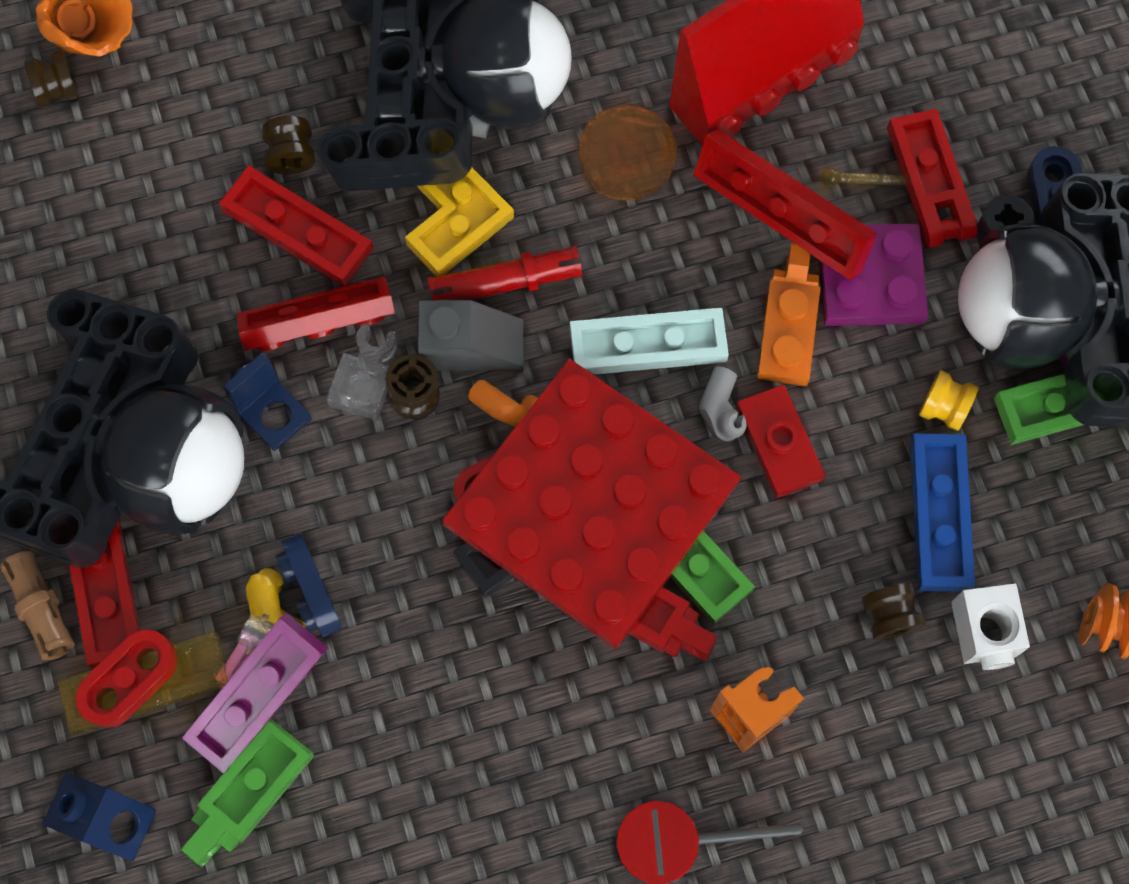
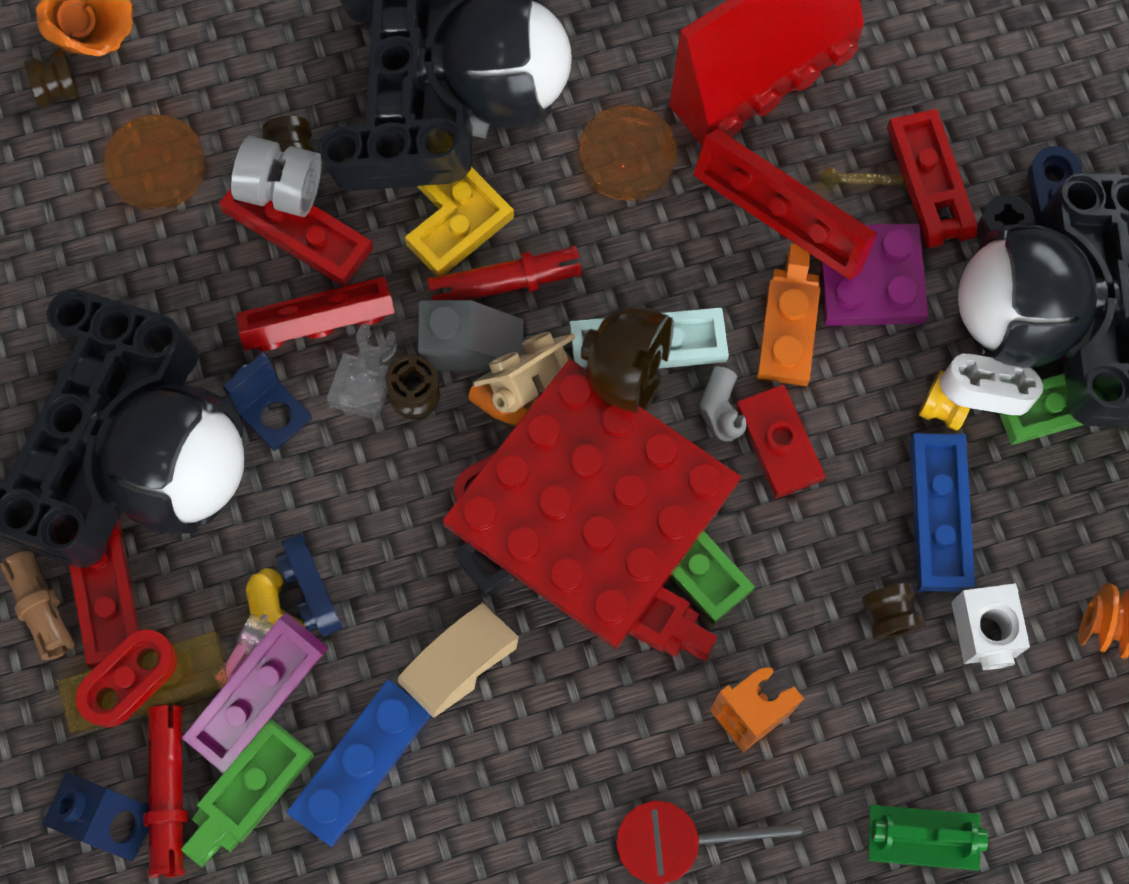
(154, 162): none -> clear orange tile
(165, 793): none -> red pin
(259, 172): none -> light grey wheel
(359, 763): none -> blue plate
(455, 658): none -> tan slope
(513, 372): none -> tan hinge
(627, 356): none -> dark brown cylinder
(925, 837): none -> green hinge
(990, 385): none -> white beam

